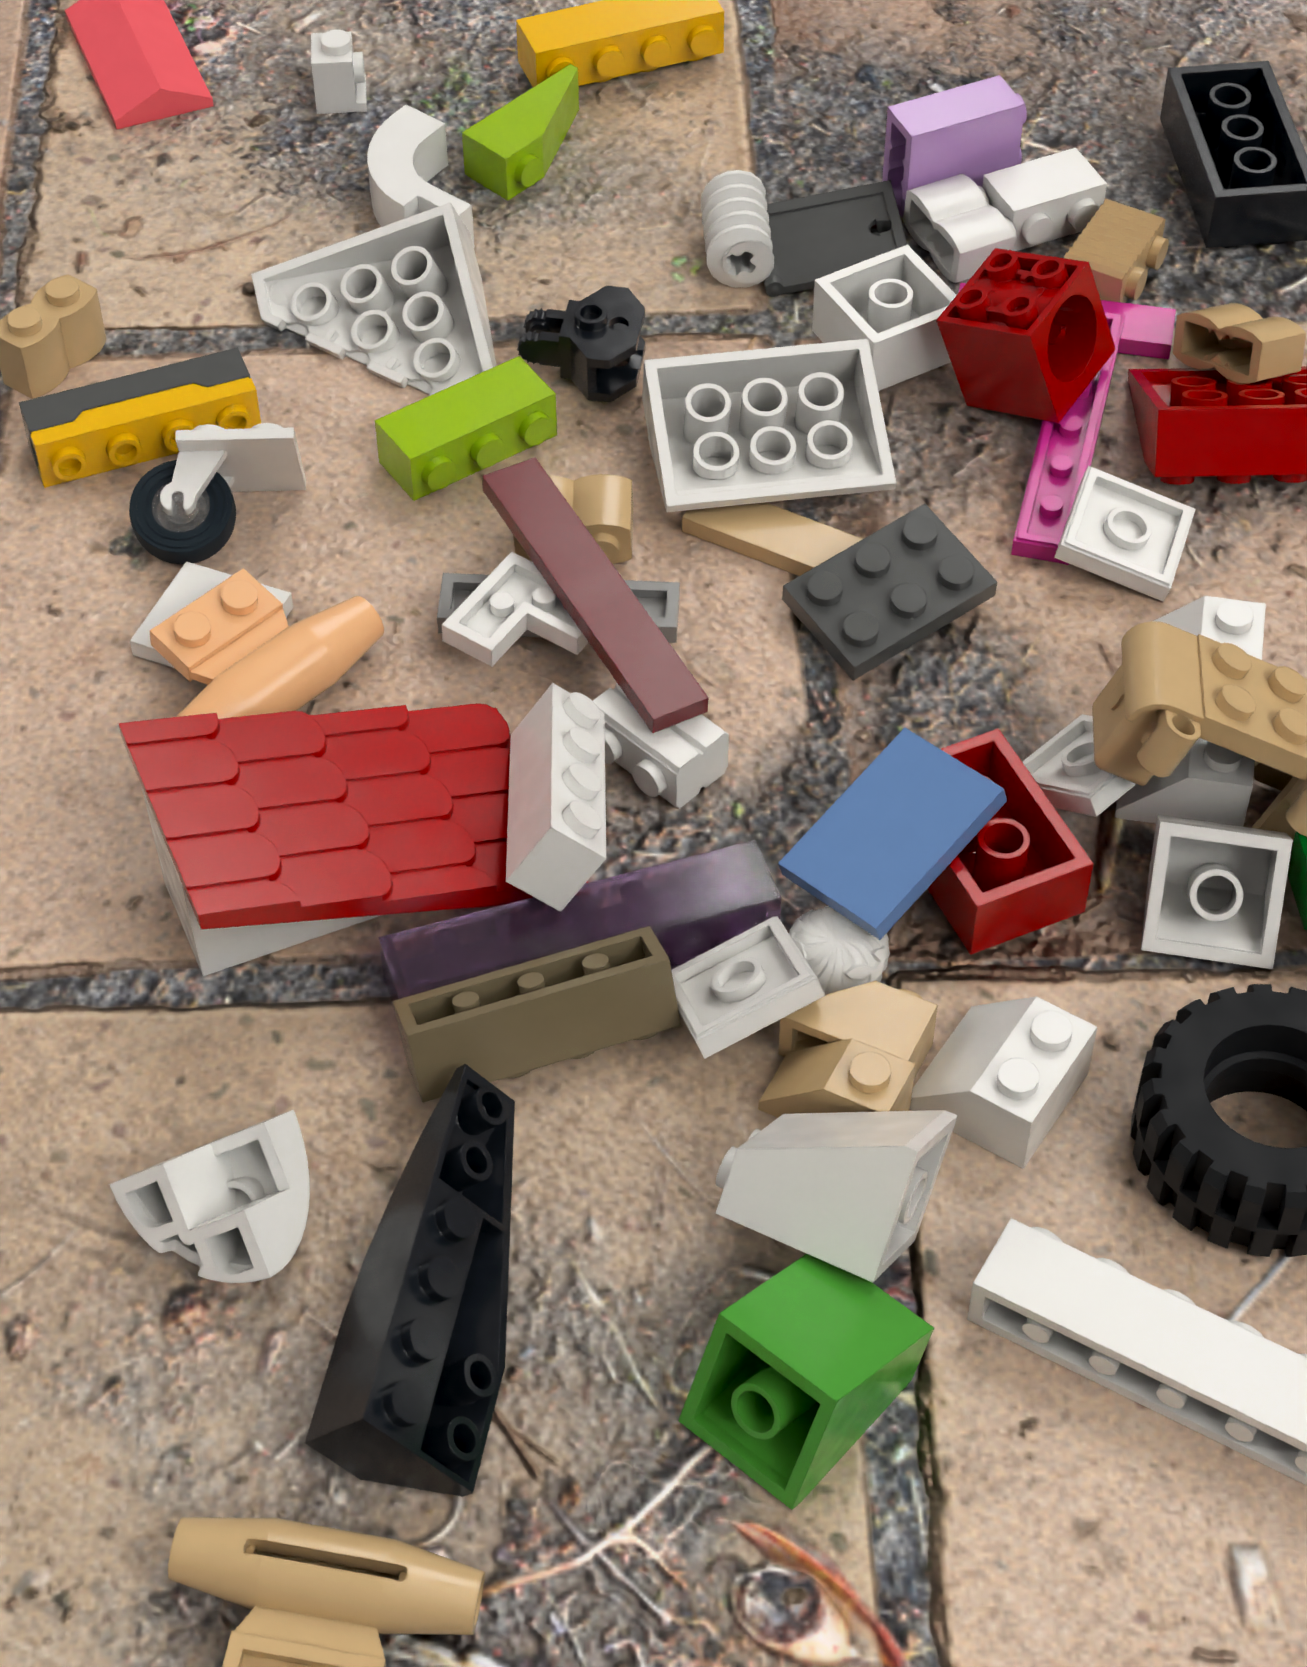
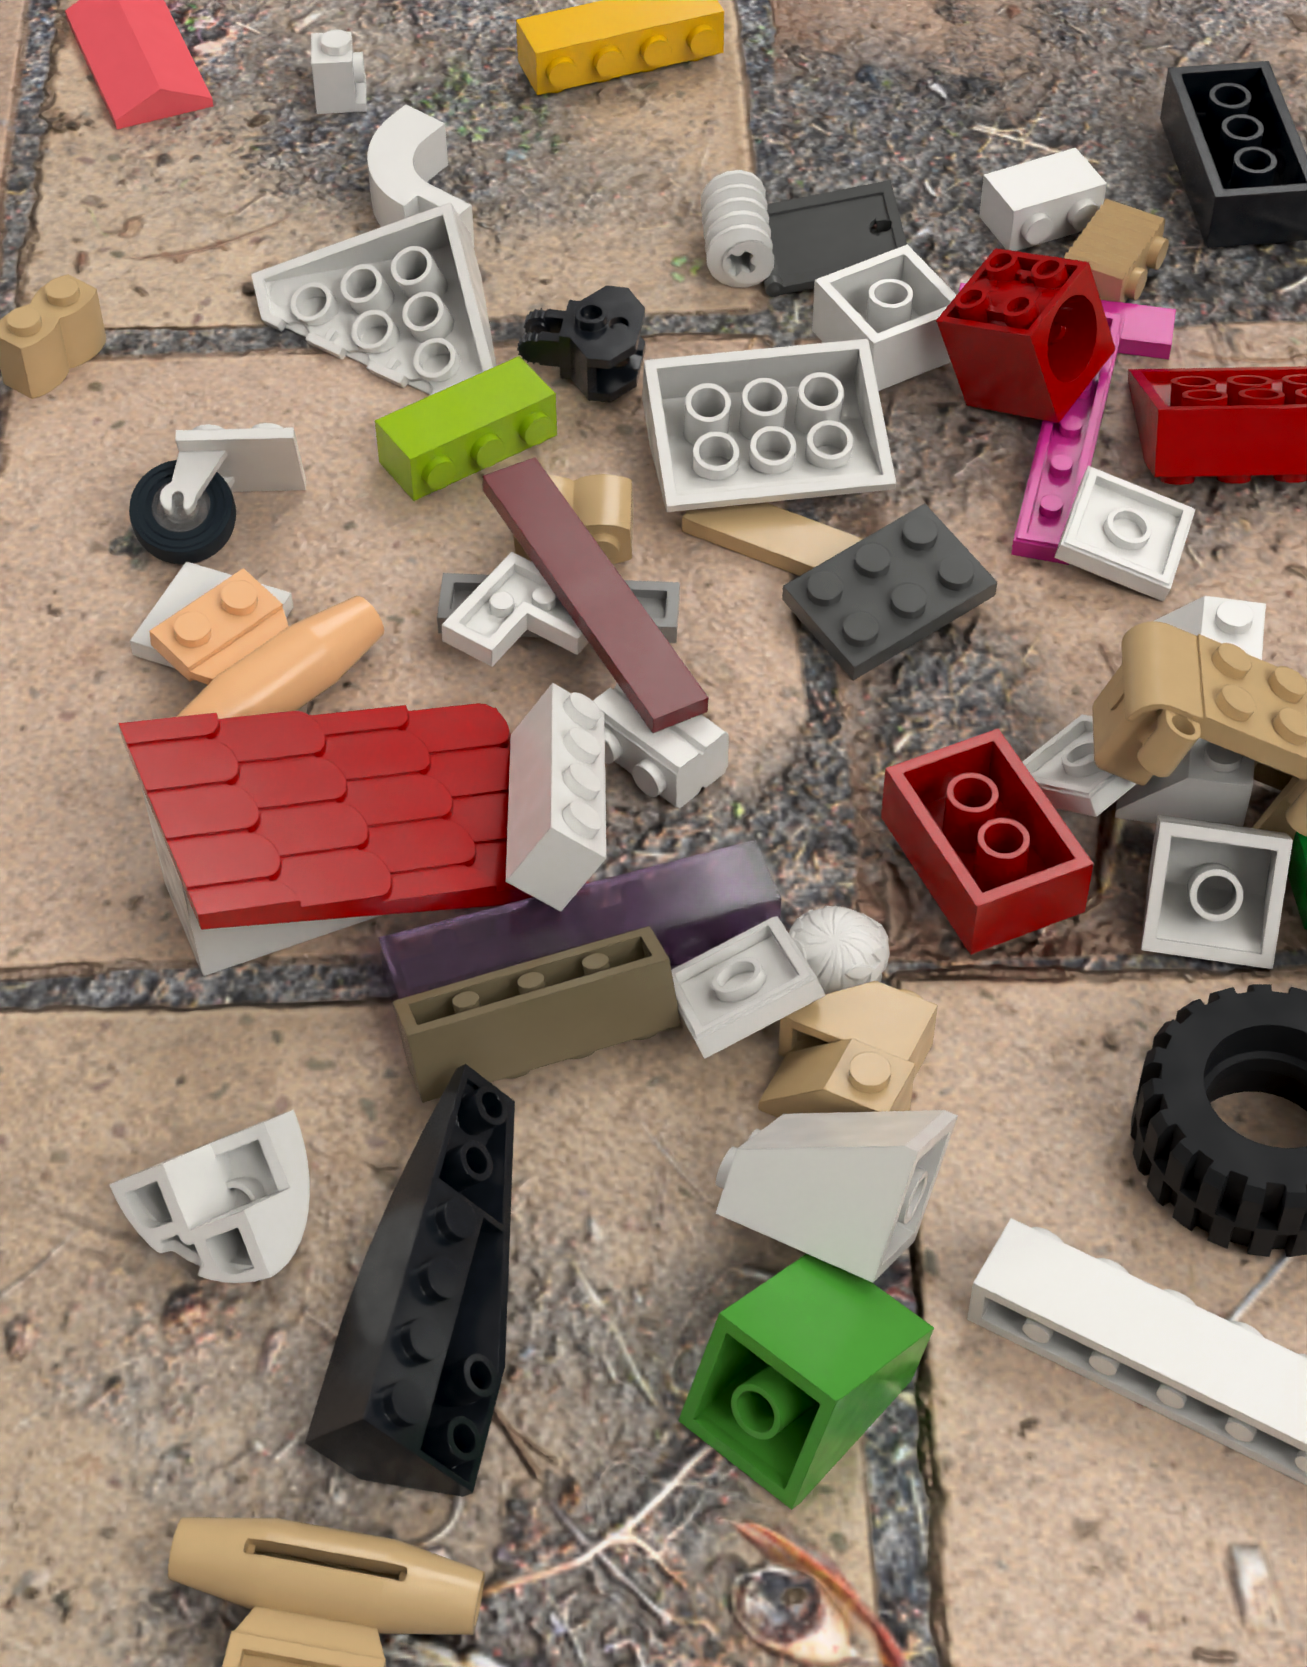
(136, 415): yellow piece -> none
(521, 138): lime slope -> none
(892, 832): medium blue tile -> none
(953, 134): lavender brick -> none
(956, 225): white brick -> none
(1008, 1074): white slope -> none
(1239, 343): tan brick -> none

